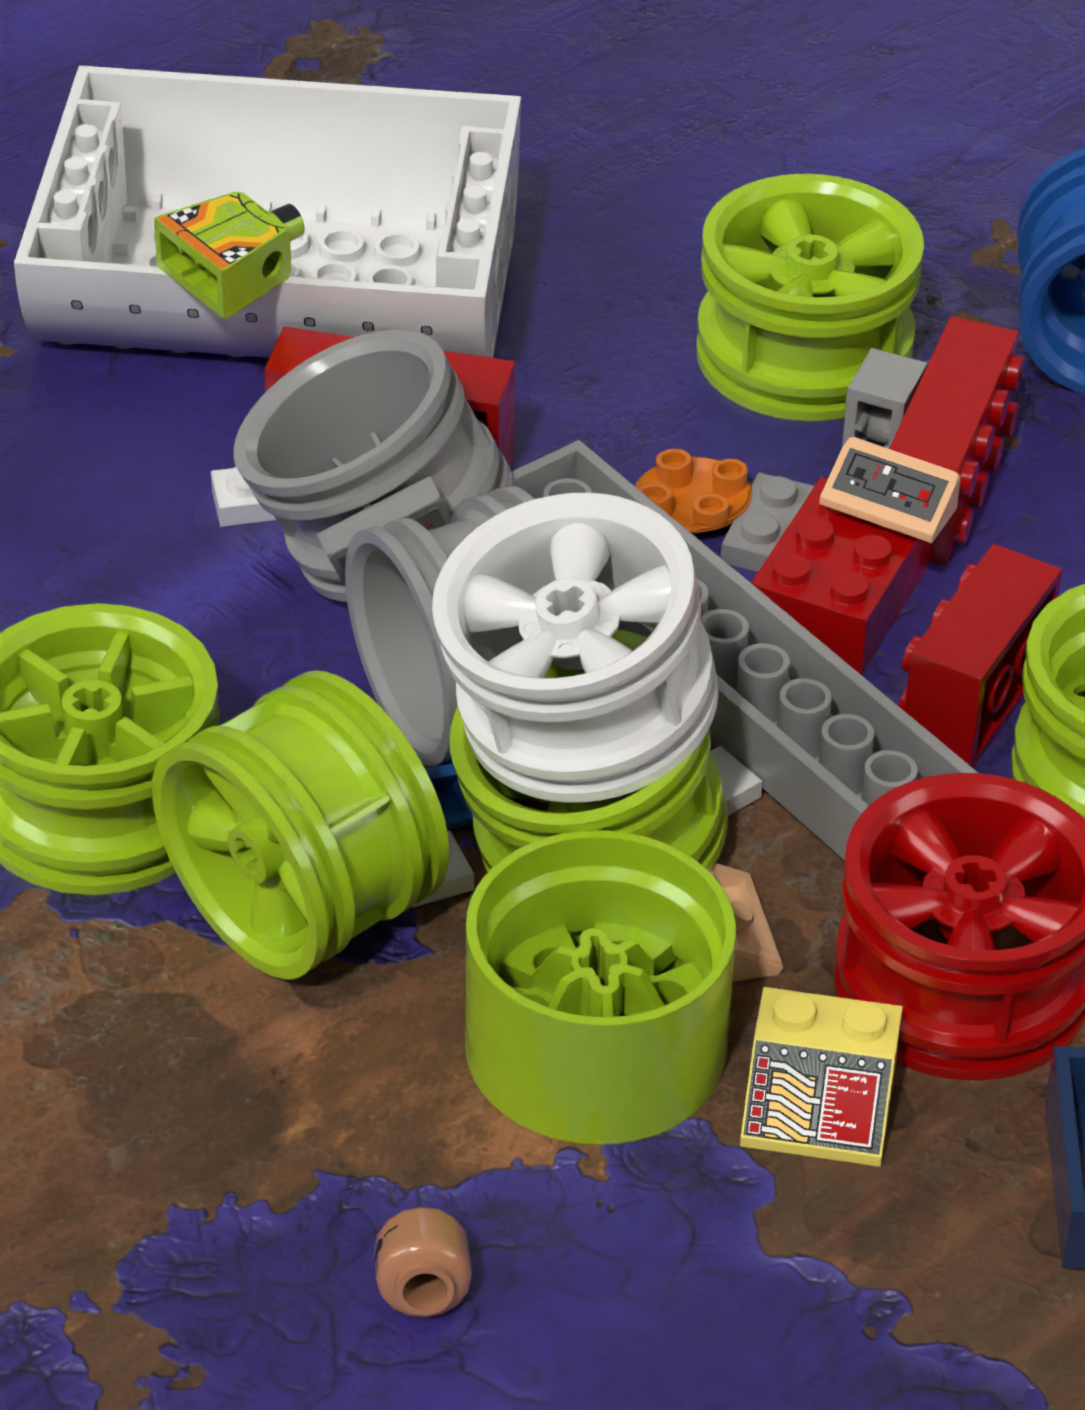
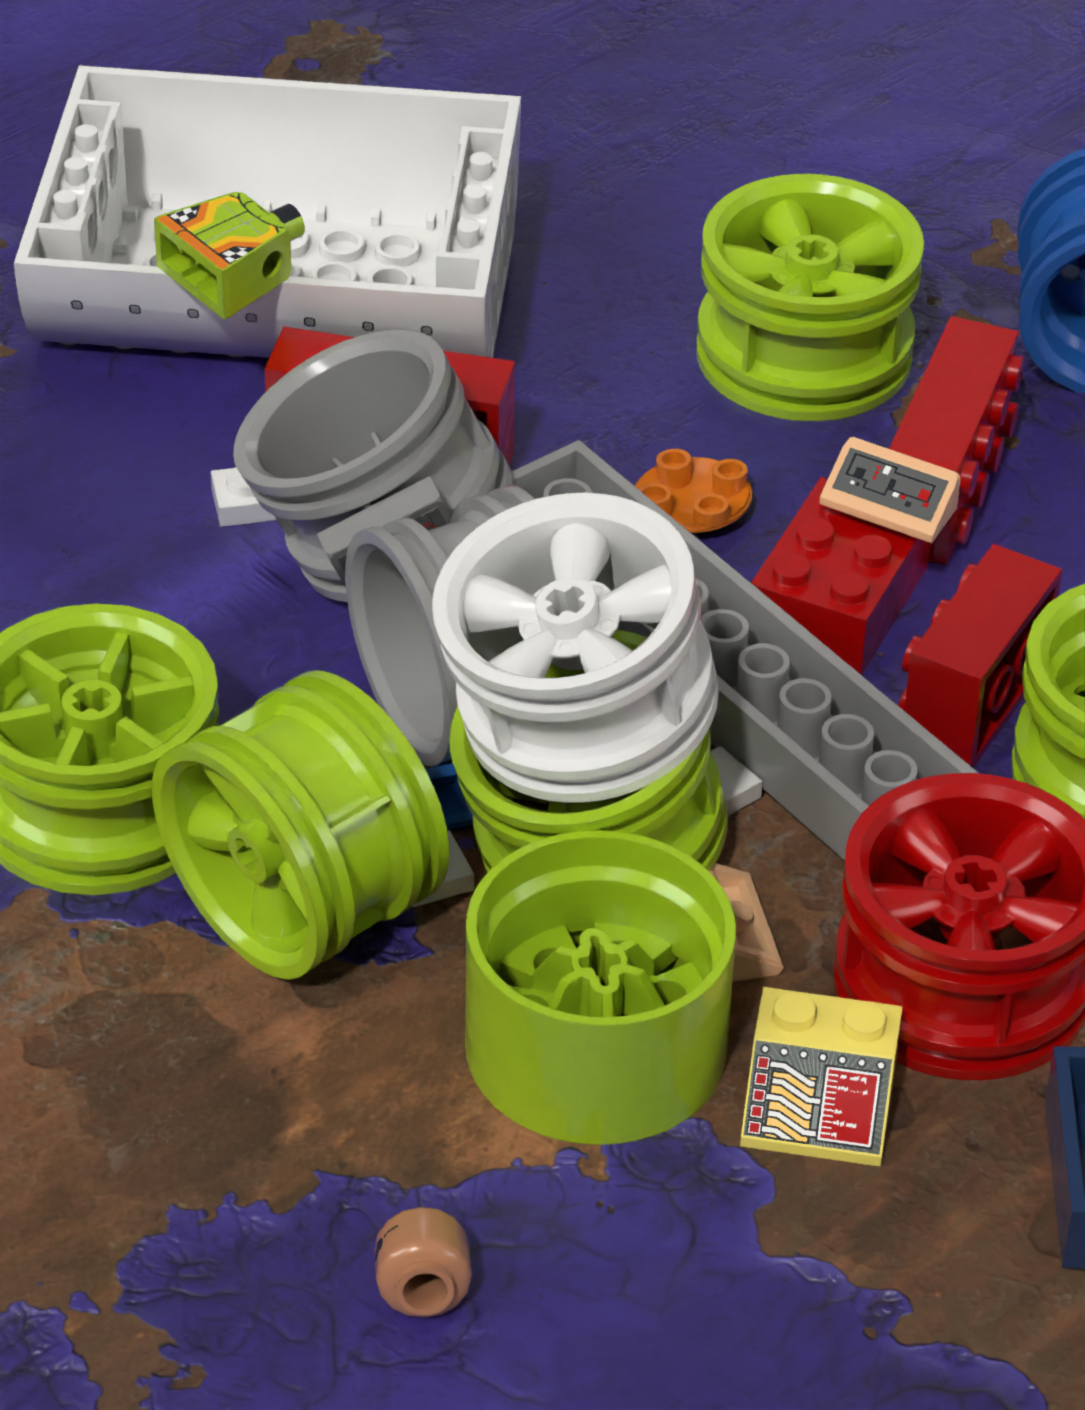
(763, 523): light grey plate -> none
(880, 396): light grey brick -> none

